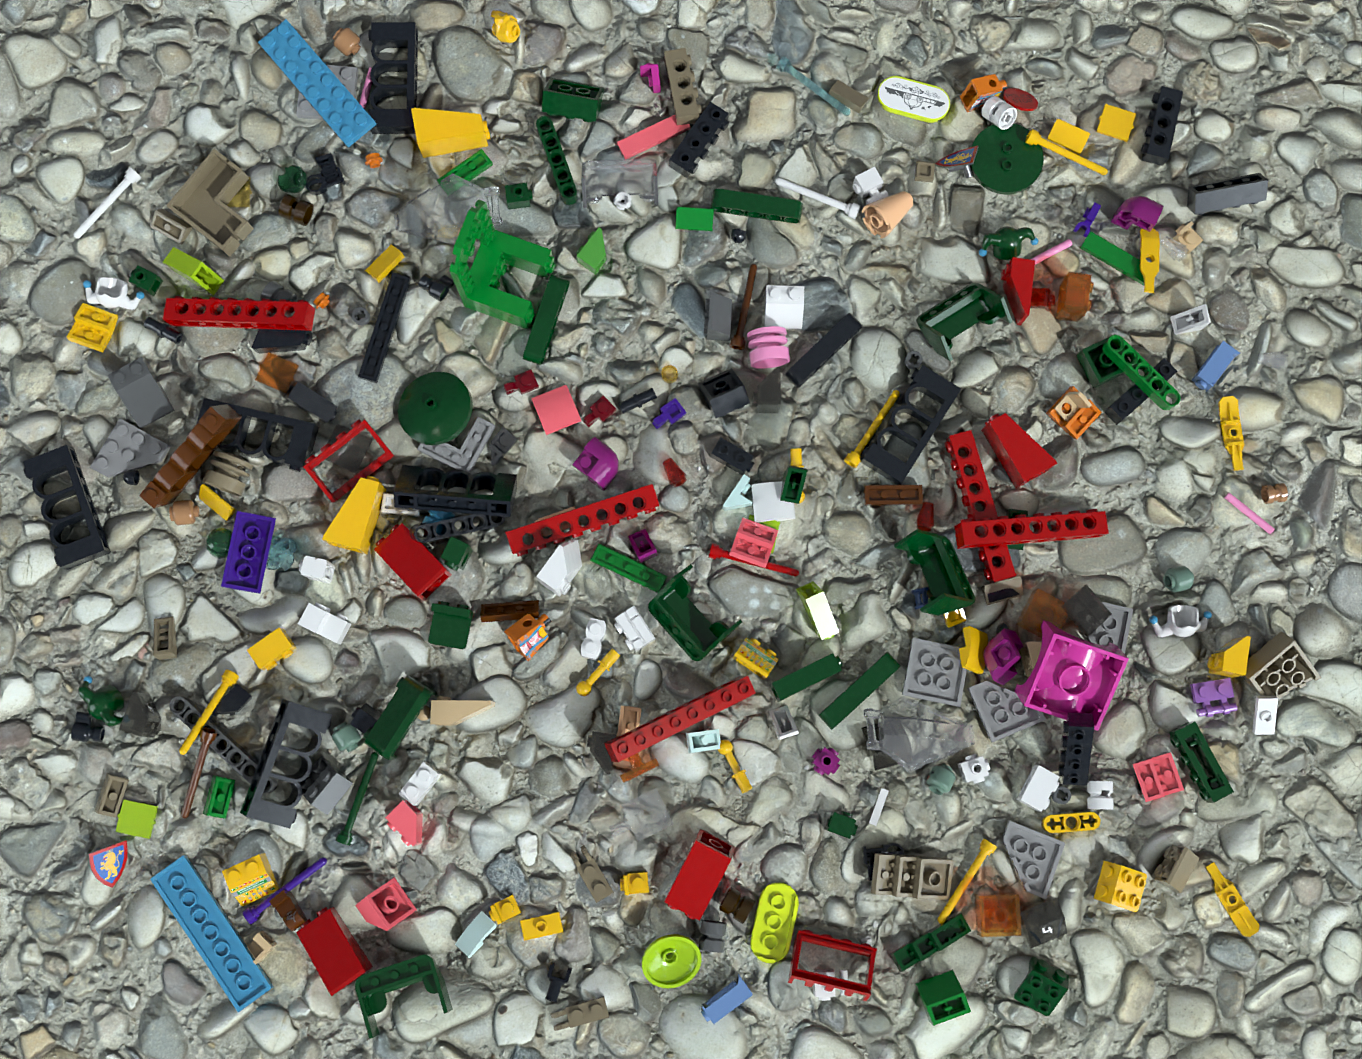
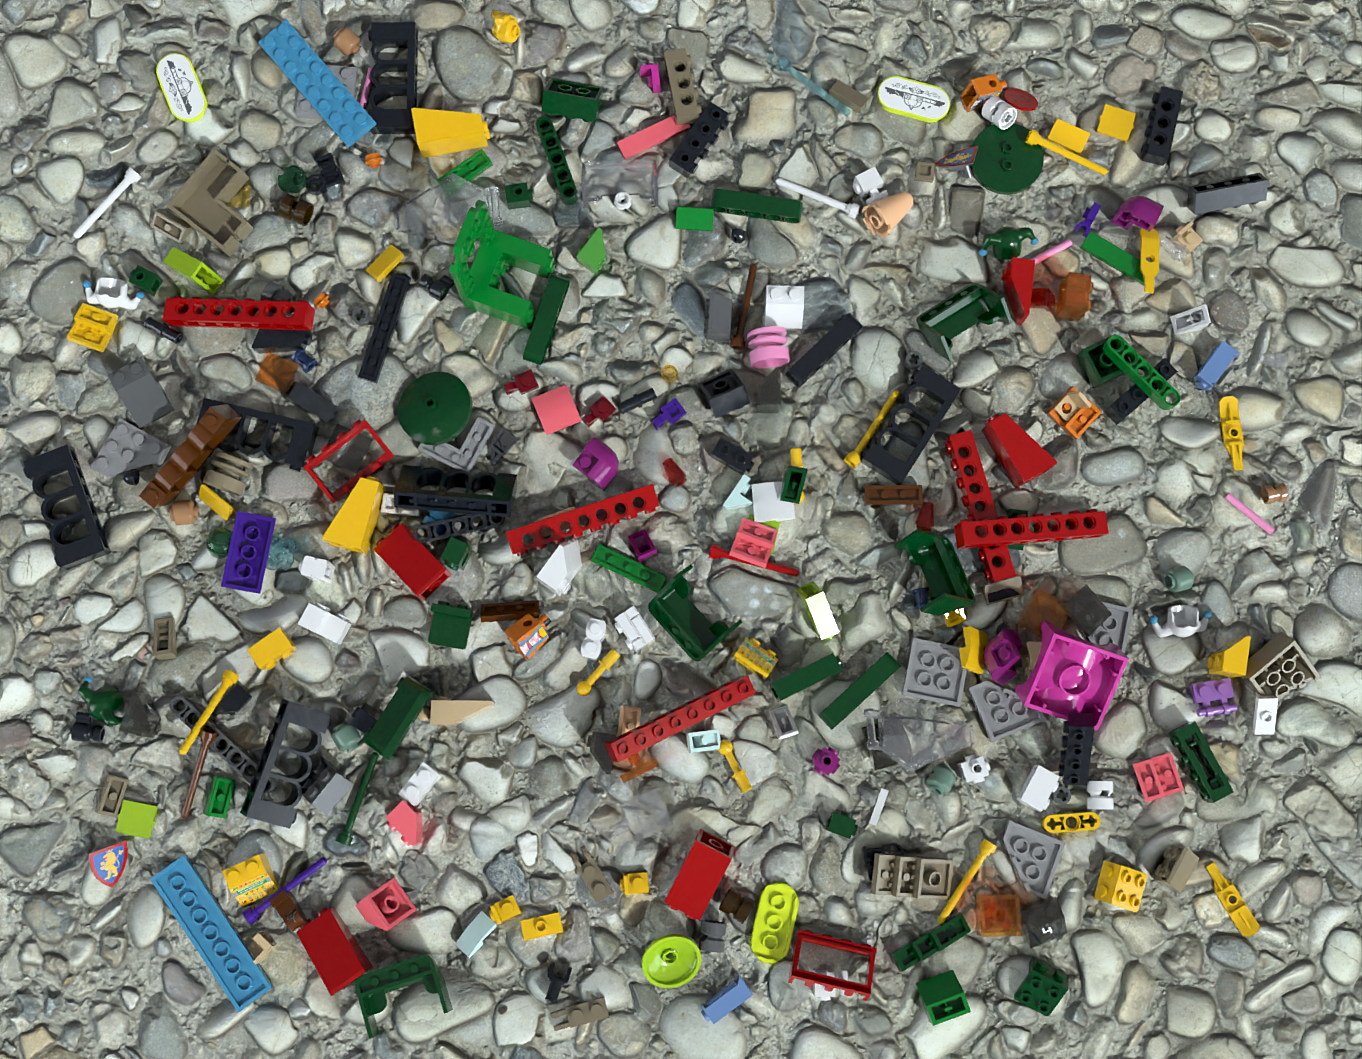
(181, 87): none -> white tile
(303, 360): none -> dark blue bush

